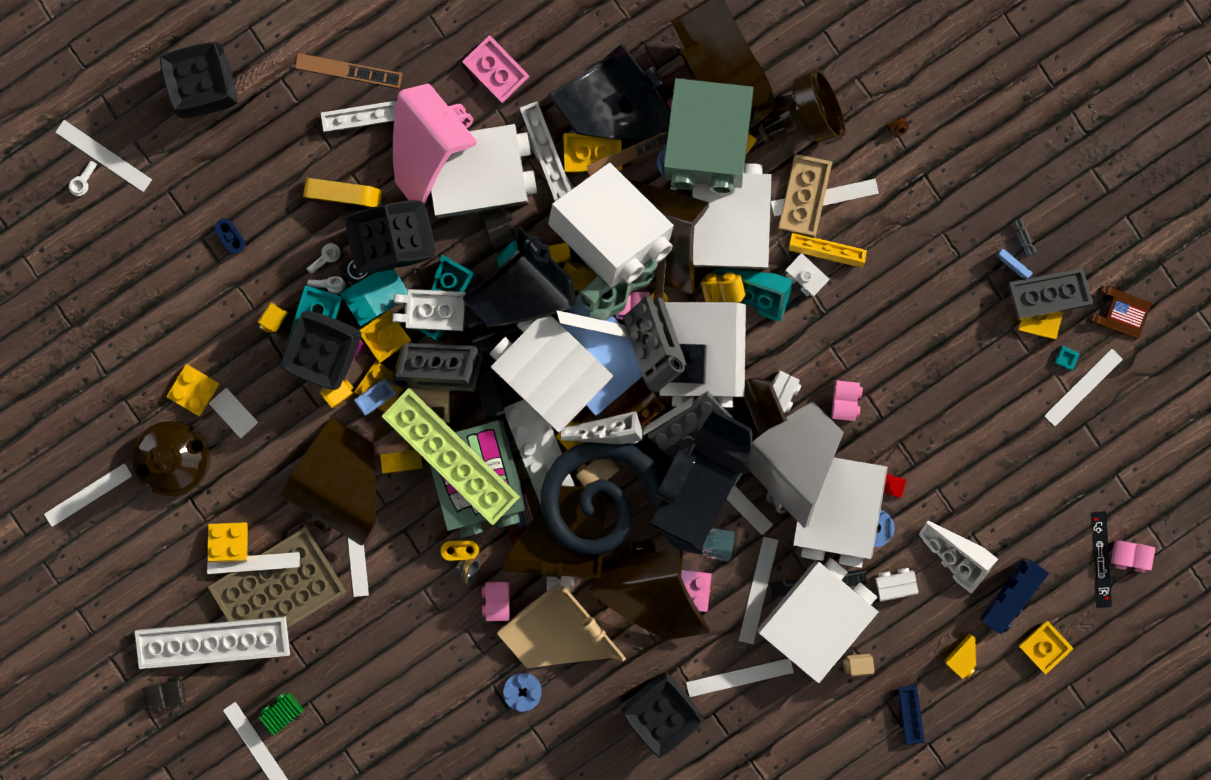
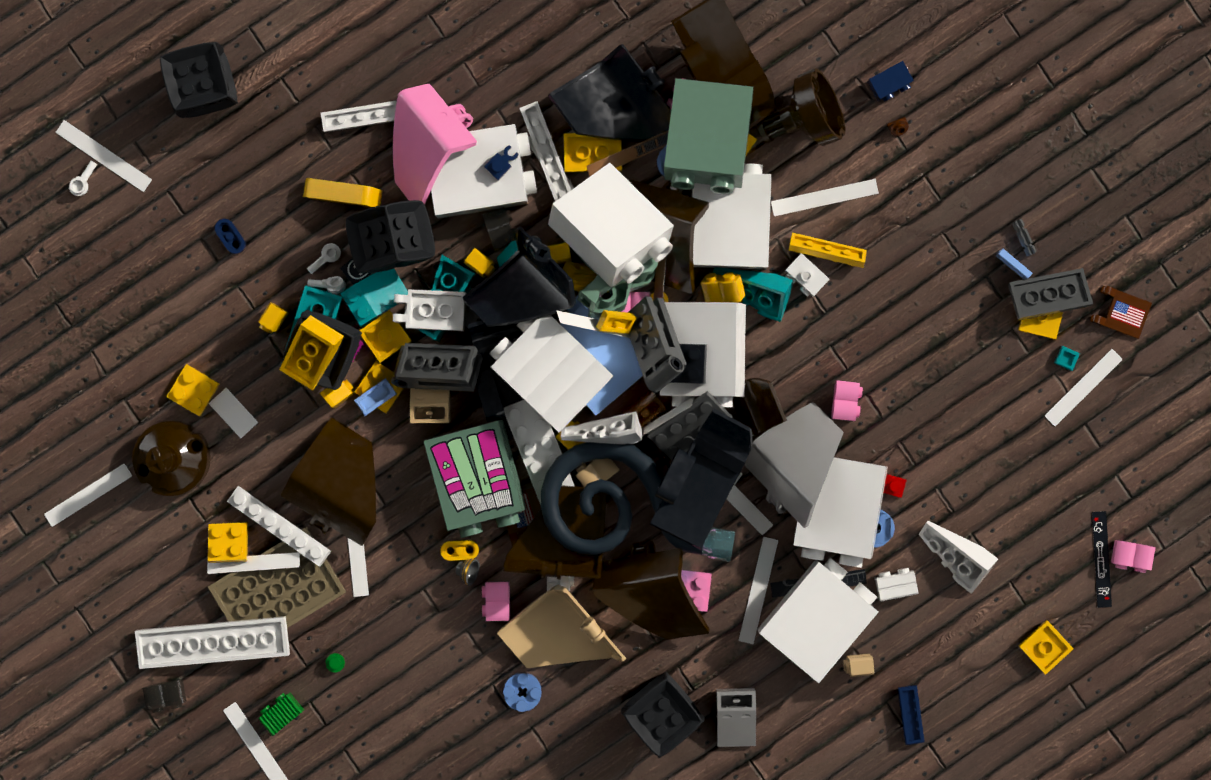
(279, 526): none -> white plate
(311, 352): none -> yellow slope
(335, 662): none -> green plate
(348, 70): medium nougat sticker -> none
(401, 461): yellow slope -> none
(451, 456): yellowish green plate -> none
(480, 263): none -> yellow brick
(495, 69): bright pink plate -> none
(499, 164): none -> dark blue plate
(616, 321): none -> yellow plate
(736, 717): none -> light grey slope
(739, 677): white sticker -> none
(785, 387): white brick -> none
(805, 195): tan tile -> none
(891, 81): none -> dark blue brick
(963, 657): yellow slope -> none
(1014, 595): dark blue wedge -> none

